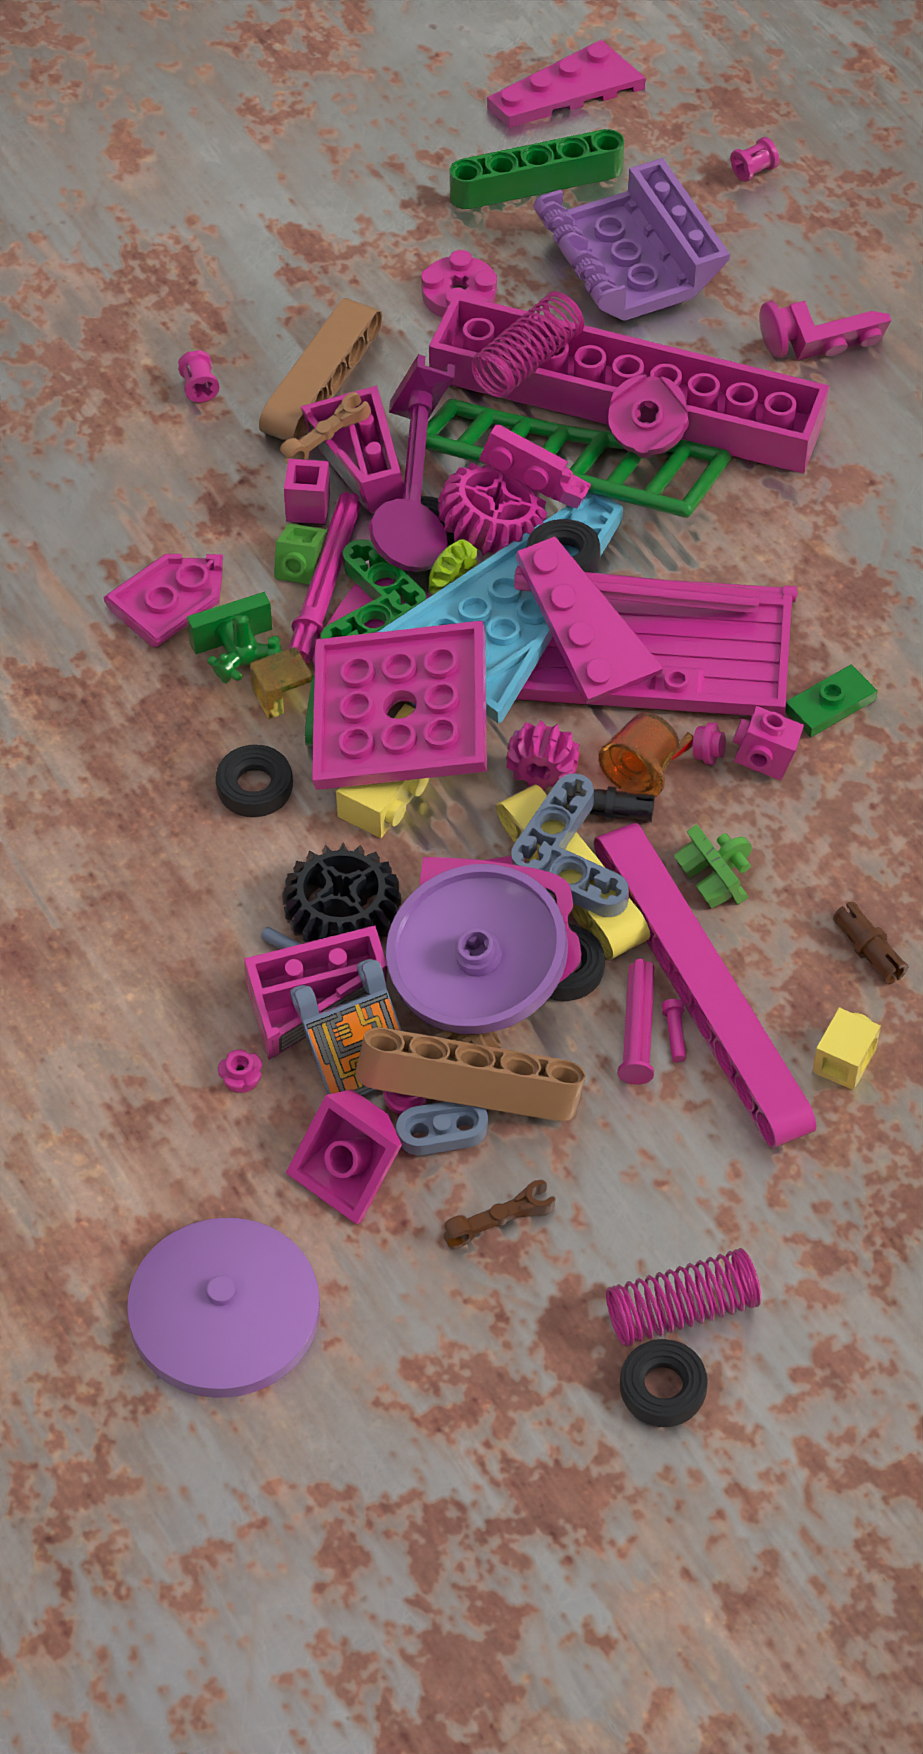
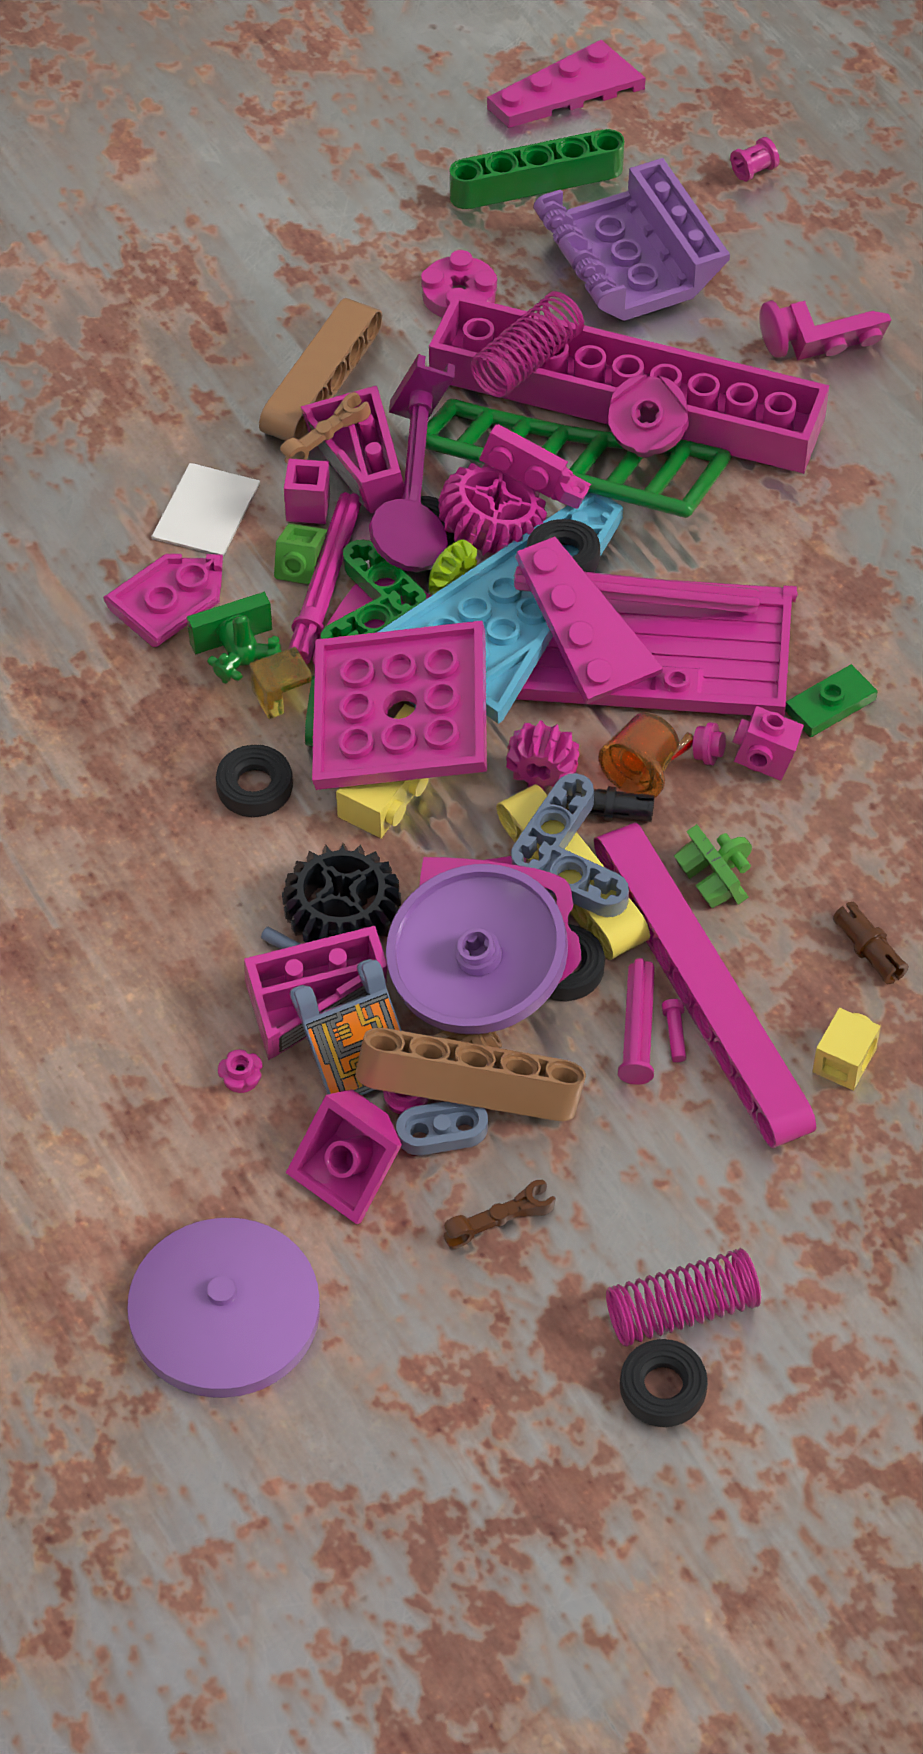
(200, 373): dark pink bush -> none
(206, 509): none -> white window

